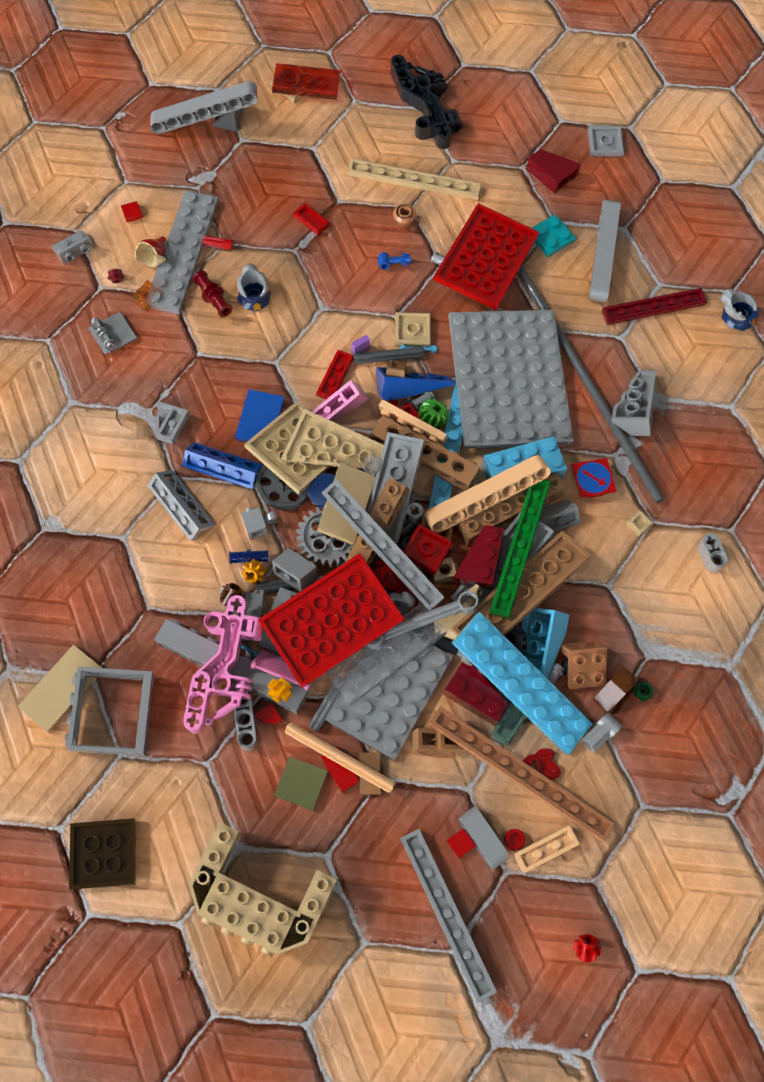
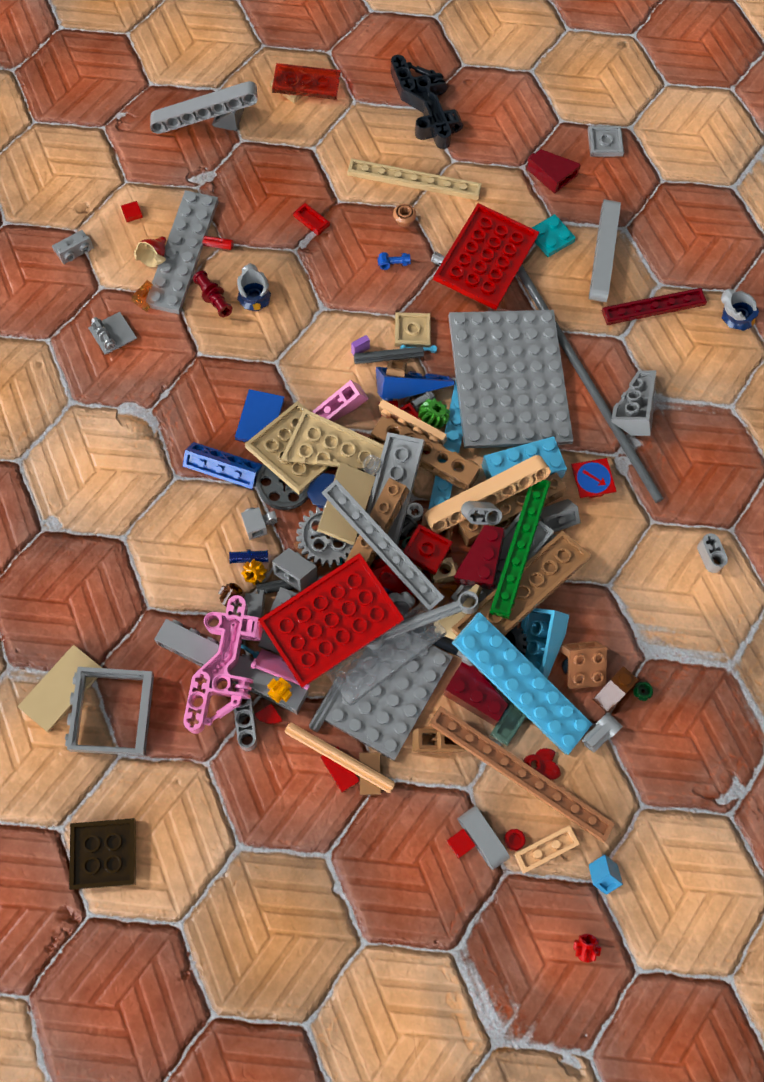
(115, 275): dark red plate -> none
(170, 422): light grey wing -> none
(177, 504): light grey fence -> none
(248, 911): tan wedge -> none
(301, 783): olive tile -> none
(335, 374): red tile -> none
(448, 916): light grey plate -> none
(477, 513): none -> light grey beam
(555, 672): light grey pin -> none
(605, 874): none -> dark azure panel
(639, 523): tan tile -> none

